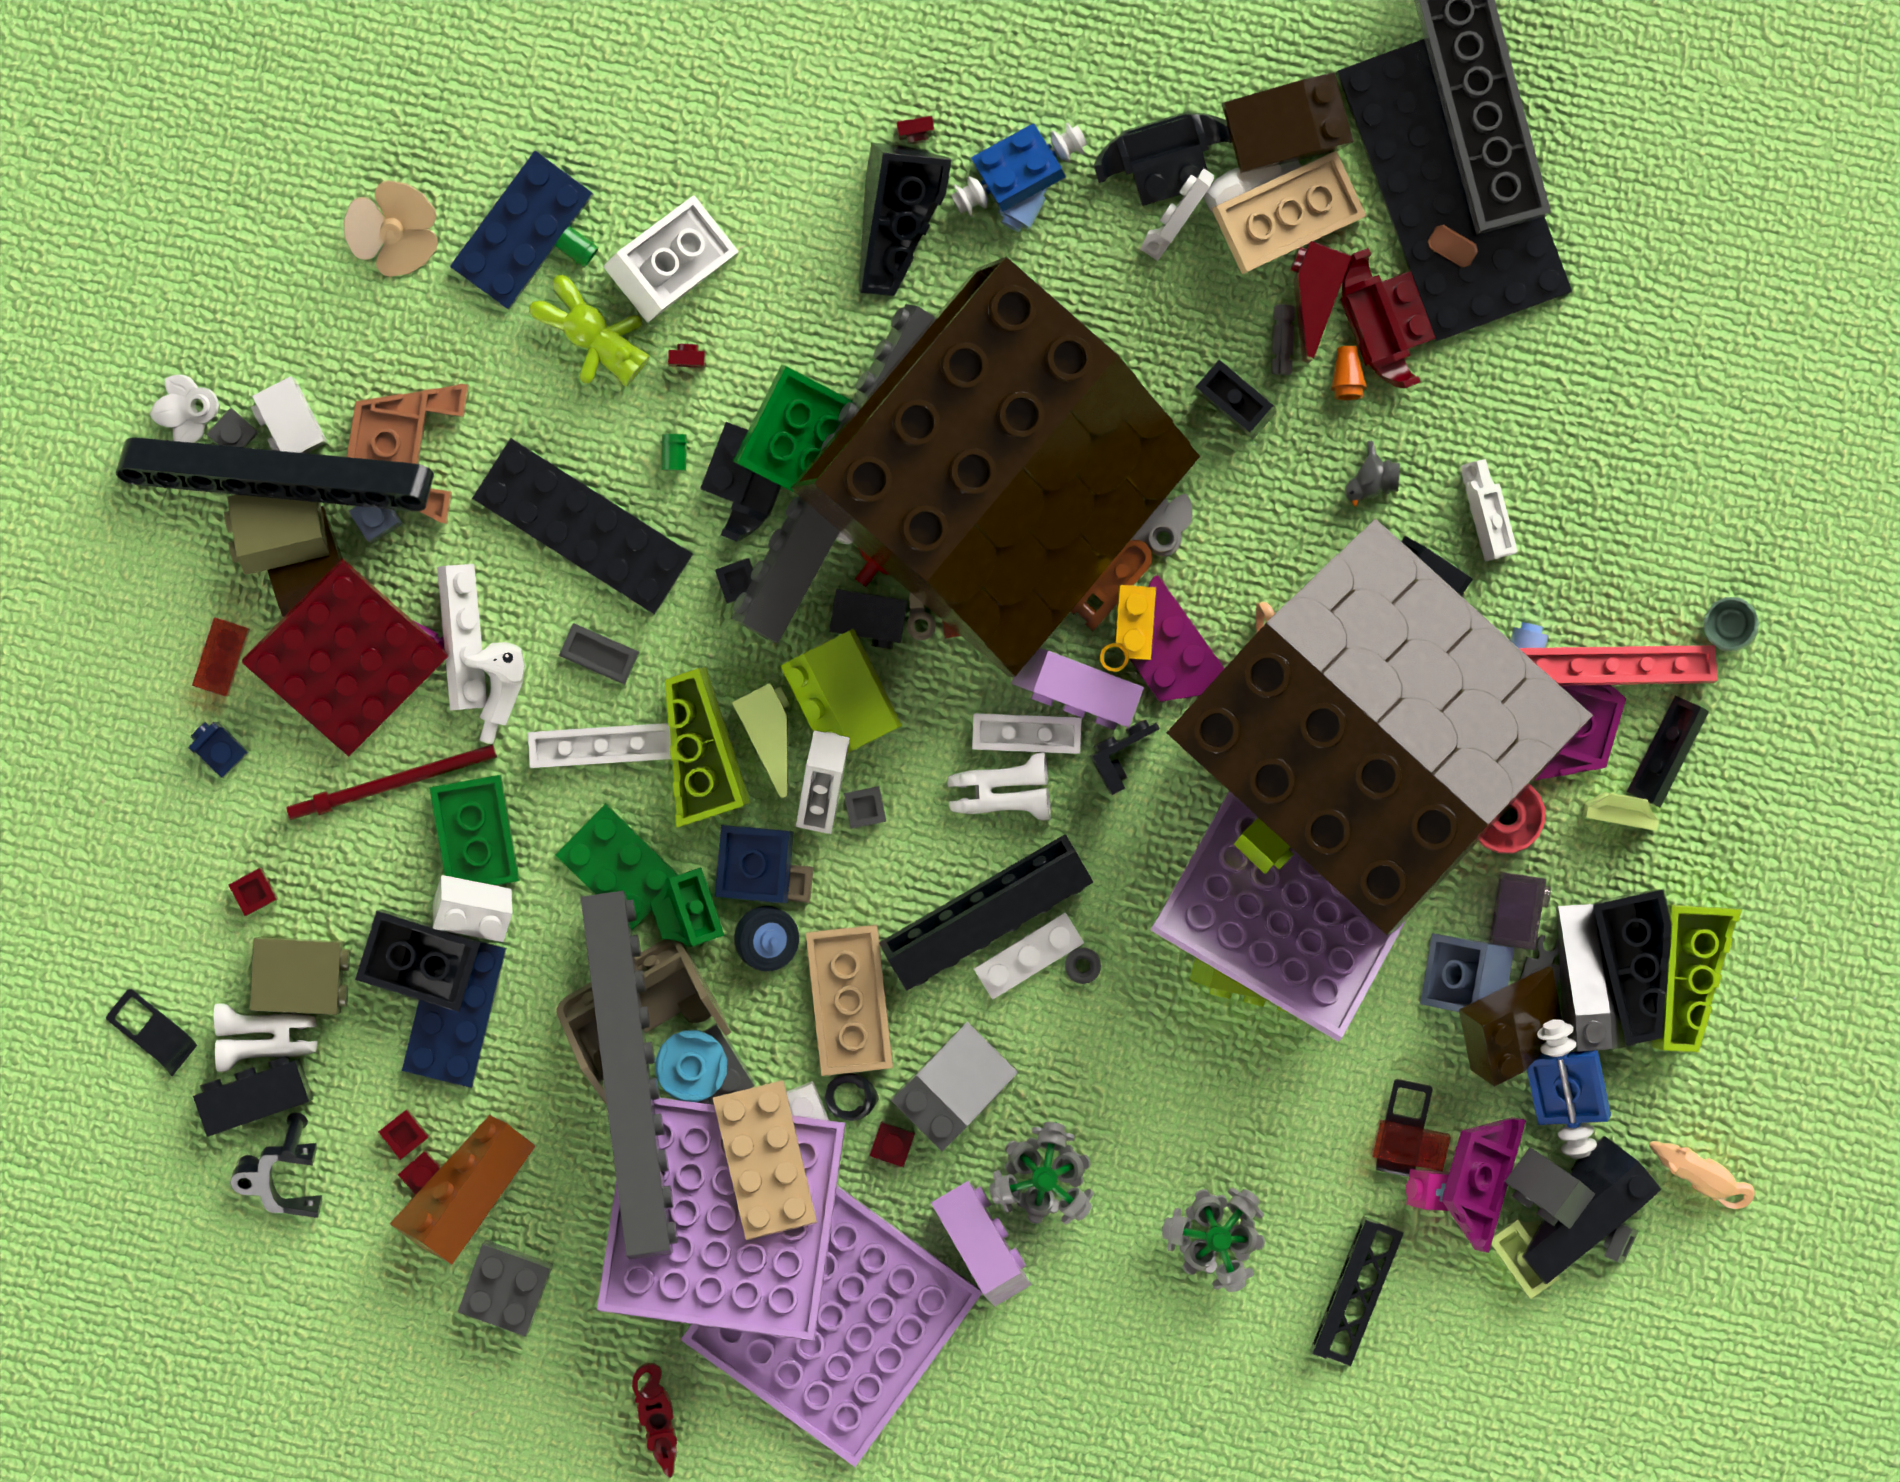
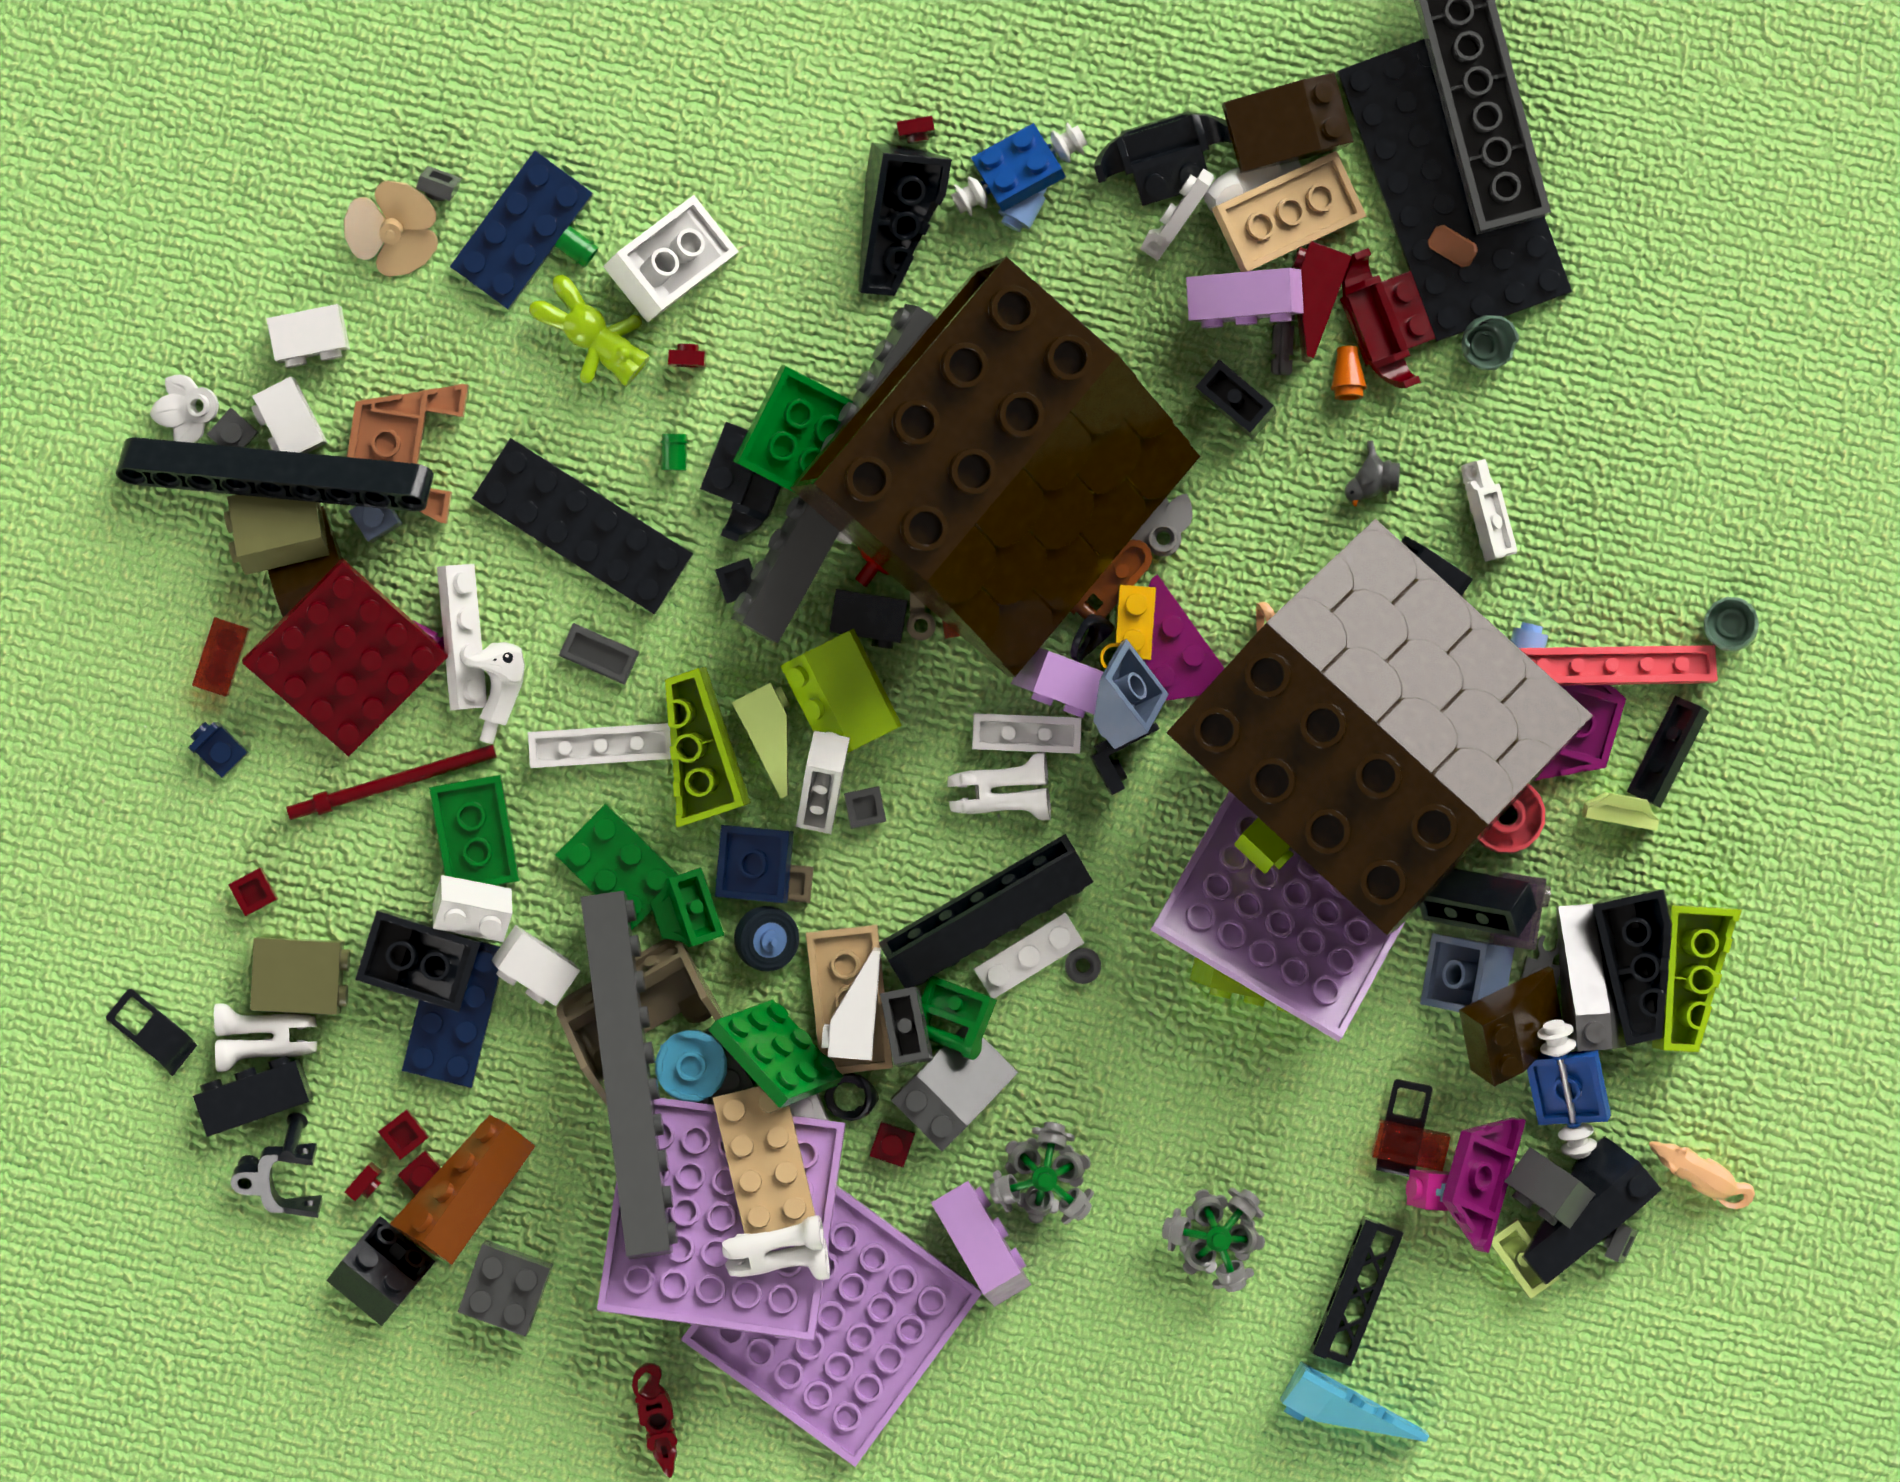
(308, 335): none -> white brick
(365, 1183): none -> dark red plate
(380, 1271): none -> black slope
(438, 184): none -> dark grey plate
(534, 966): none -> white brick
(753, 1255): none -> white piece
(776, 1053): none -> green plate
(853, 1023): none -> white slope
(906, 1026): none -> dark grey brick
(960, 1007): none -> green plate
(1099, 630): none -> black piece
(1127, 697): none -> sand blue slope
(1245, 297): none -> lavender wedge
(1330, 1402): none -> medium azure wedge
(1481, 903): none -> black brick
(1489, 344): none -> sand green hair

